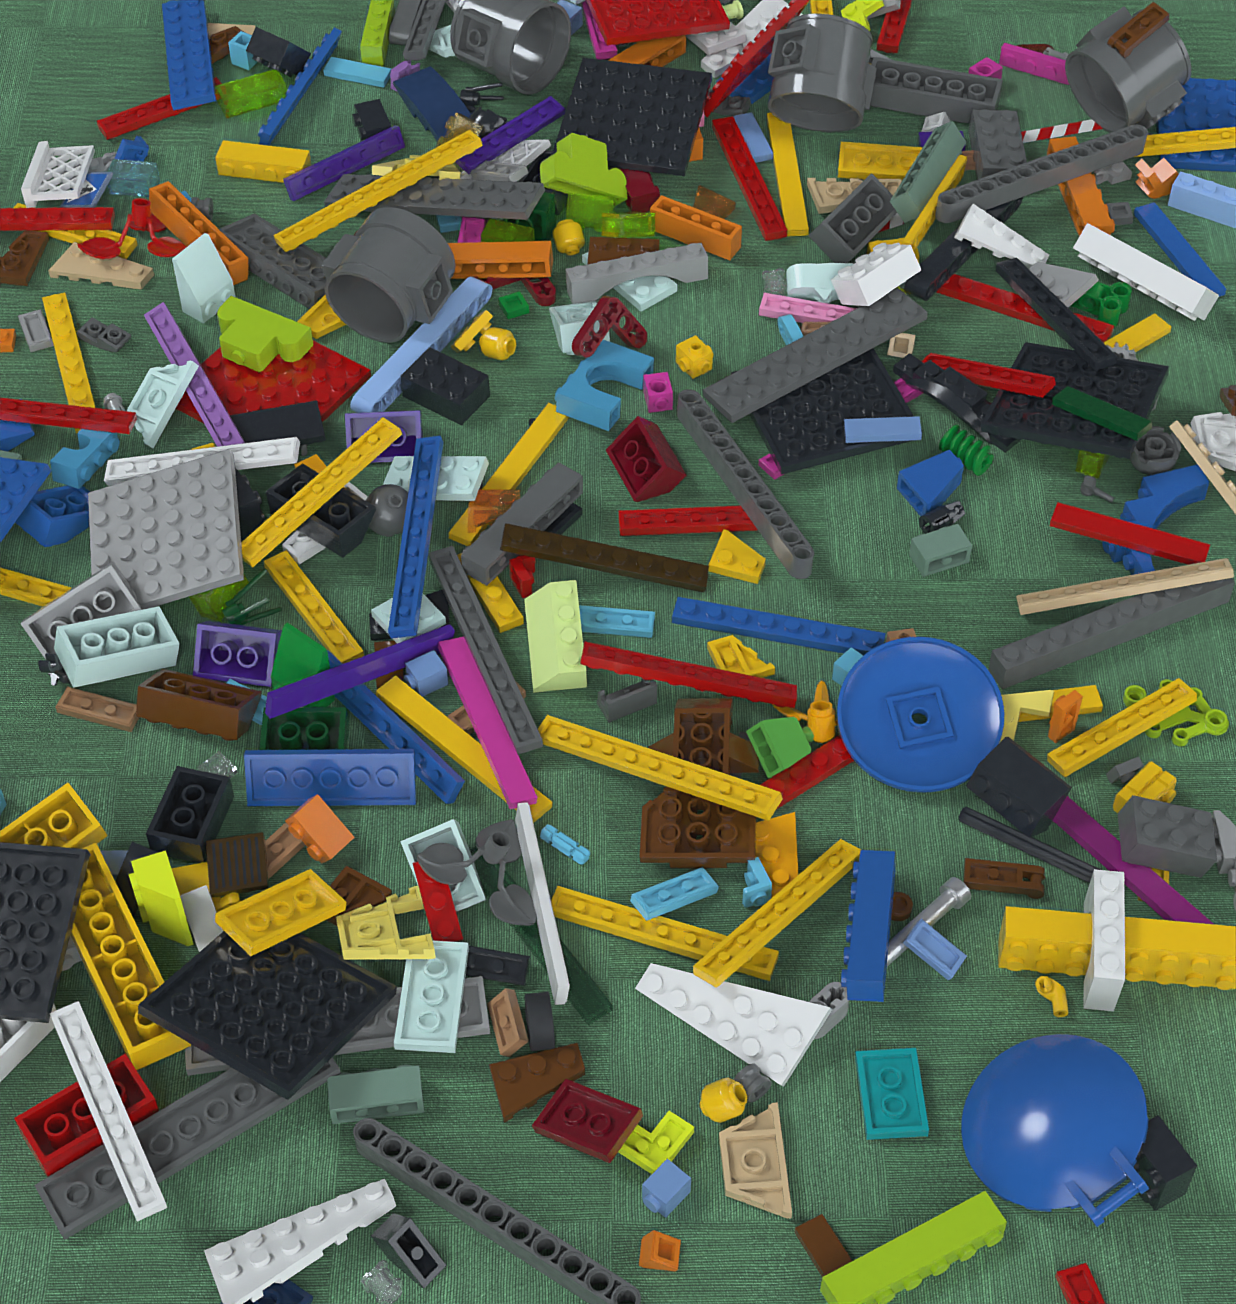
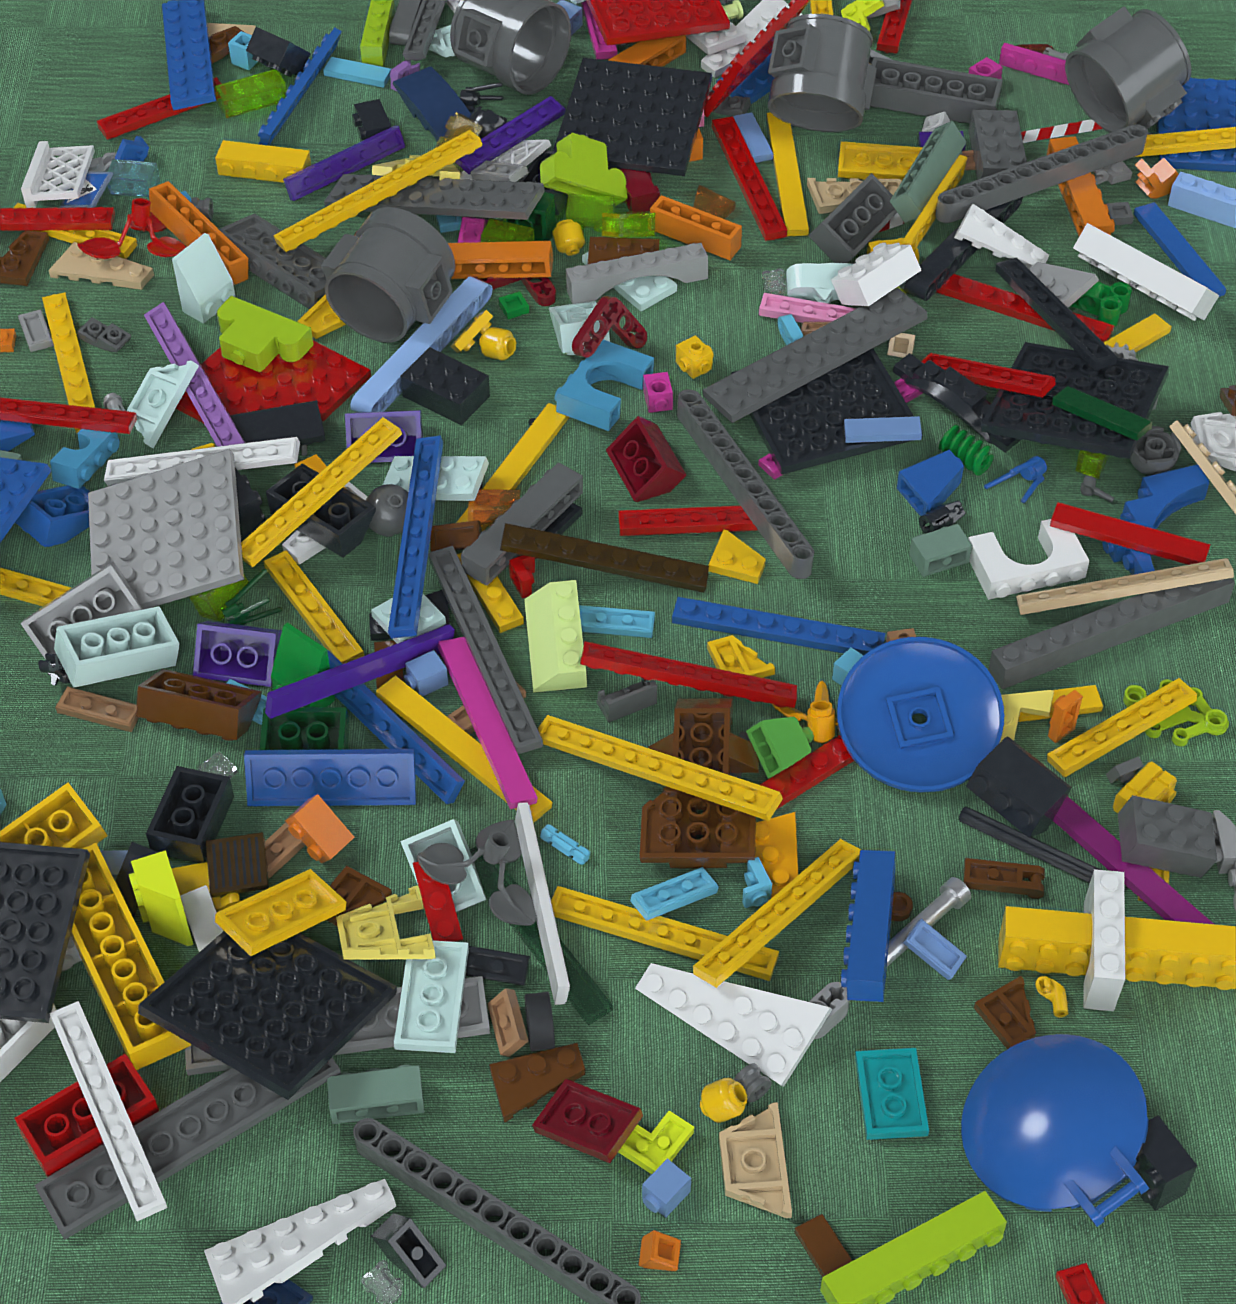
(455, 534): none -> reddish brown tile
(1004, 577): none -> white arch
(1008, 1013): none -> reddish brown wing
(1029, 470): none -> blue plant
(1138, 29): reddish brown plate -> none

